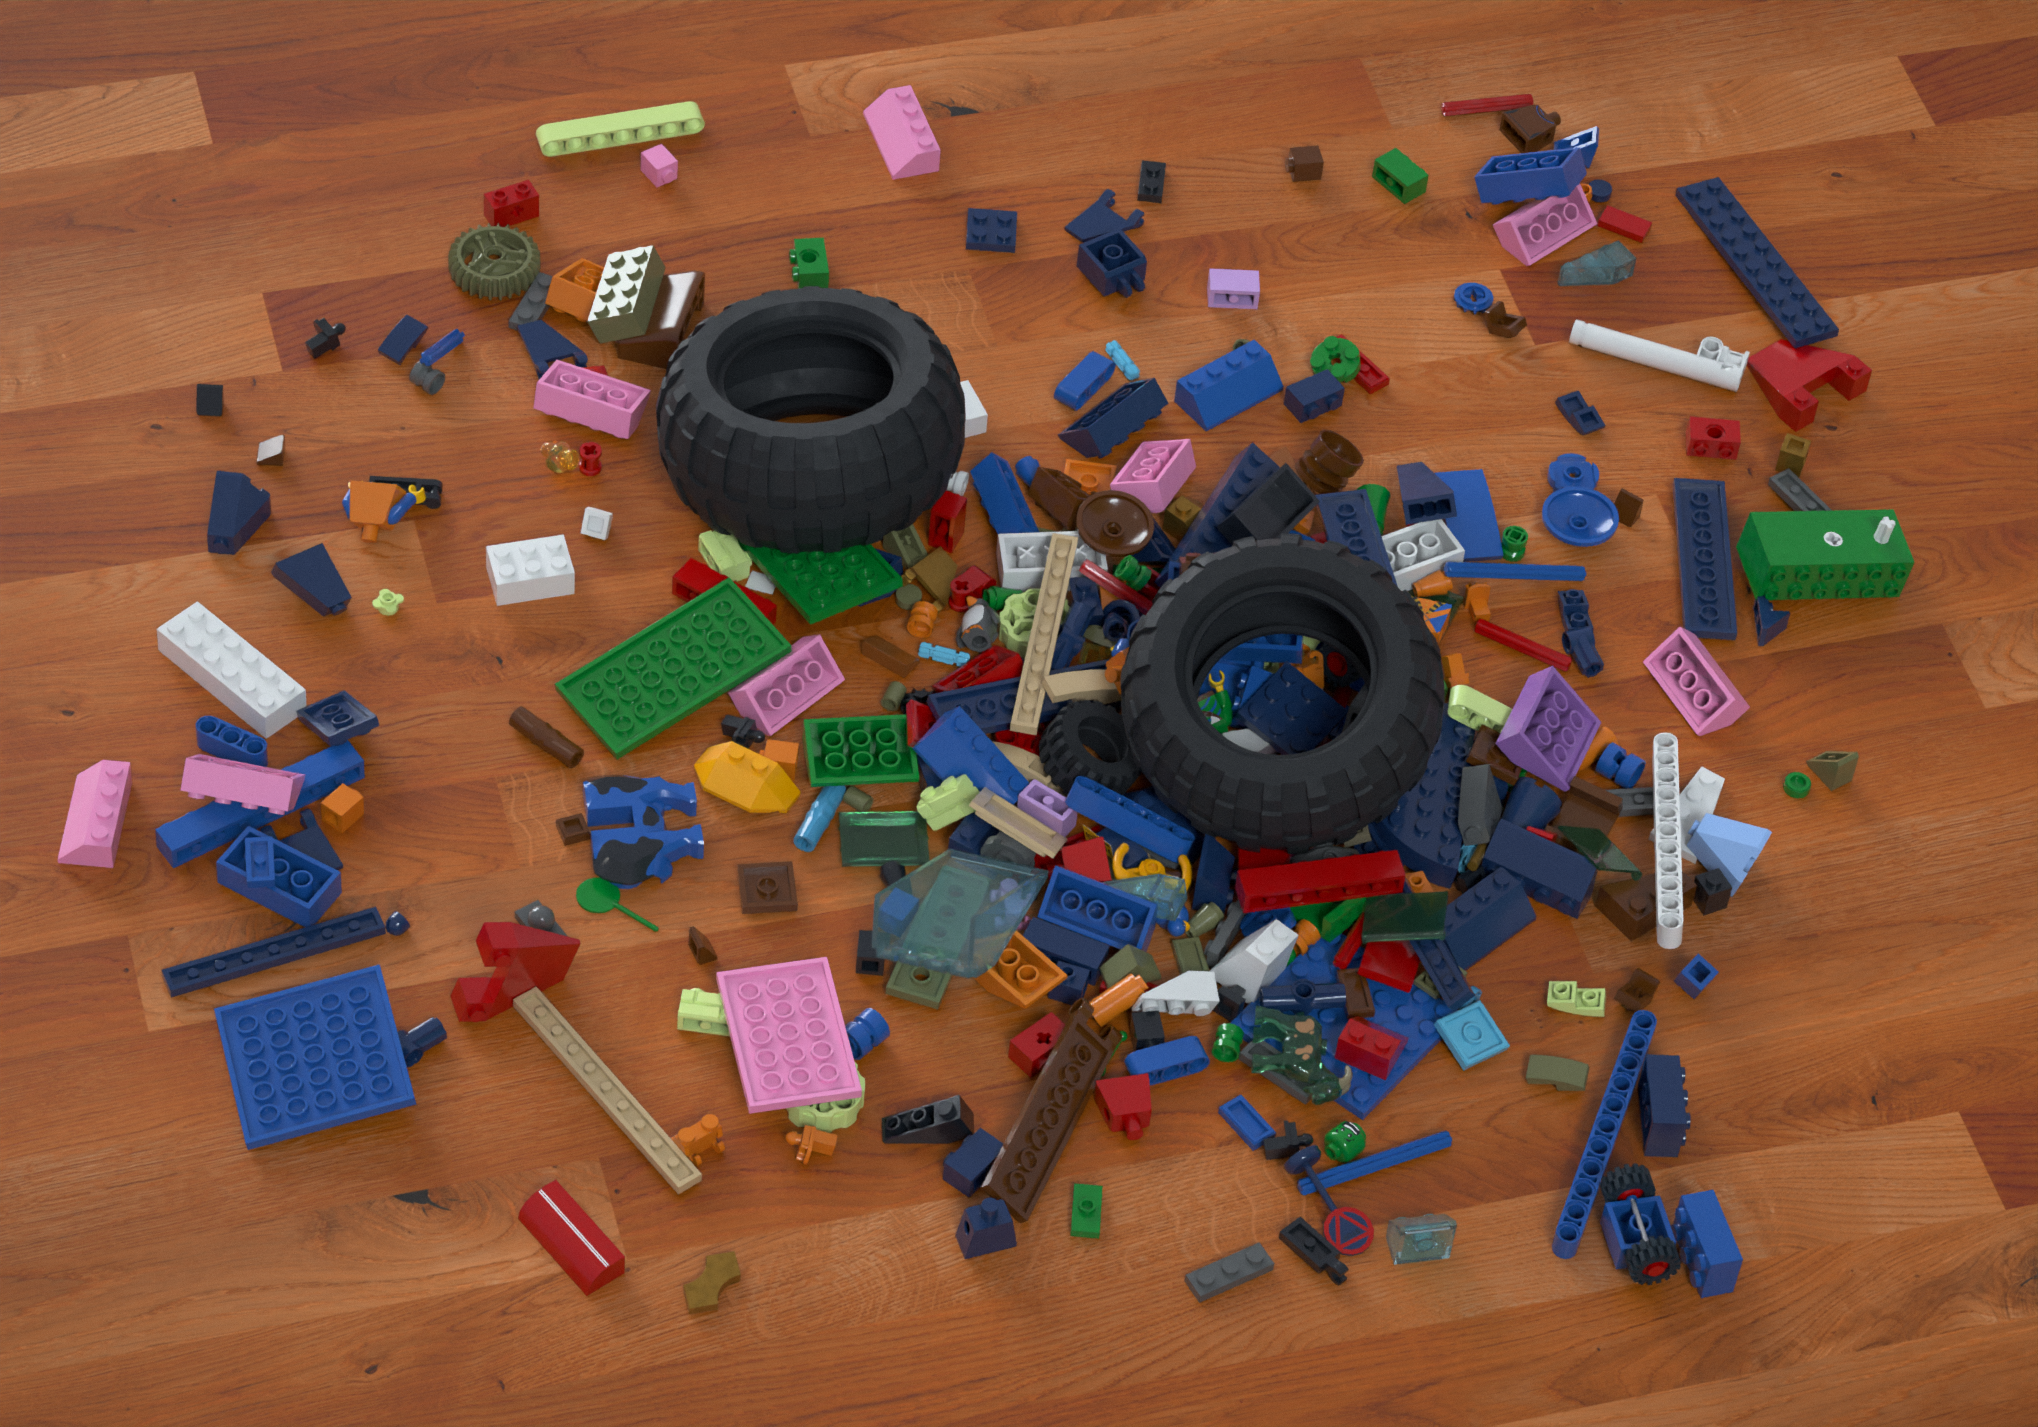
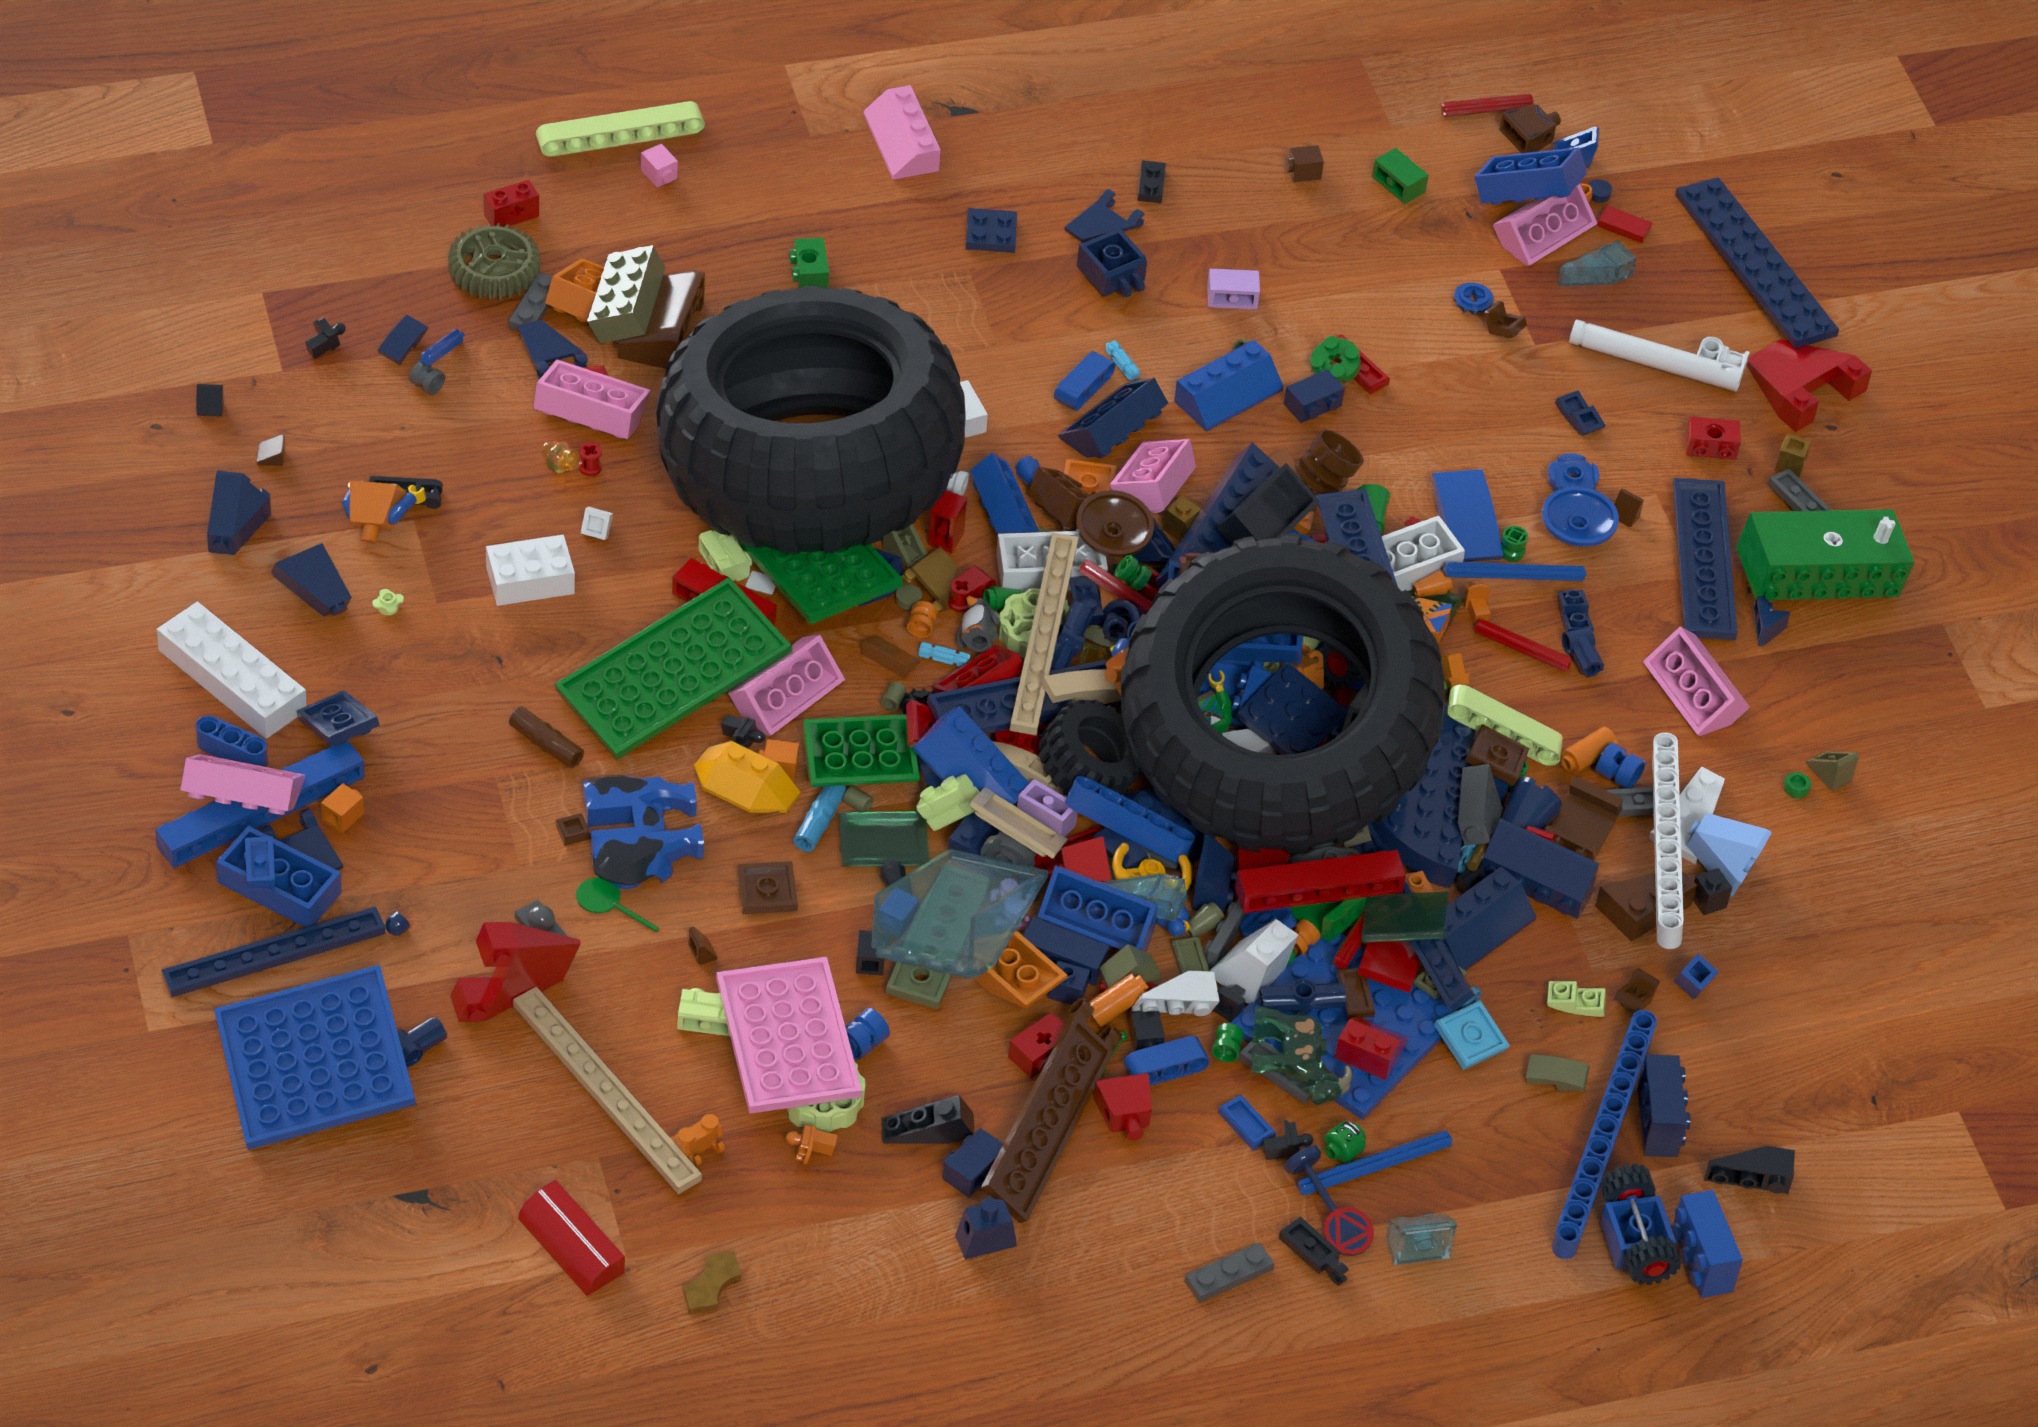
(96, 815): bright pink slope -> none
(1086, 1211): green plate -> none
(1091, 835): yellow sticker -> none
(1424, 494): dark blue slope -> none
(1549, 729): medium lavender slope -> none
(1600, 850): clear green piece -> none
(1758, 1168): none -> black slope

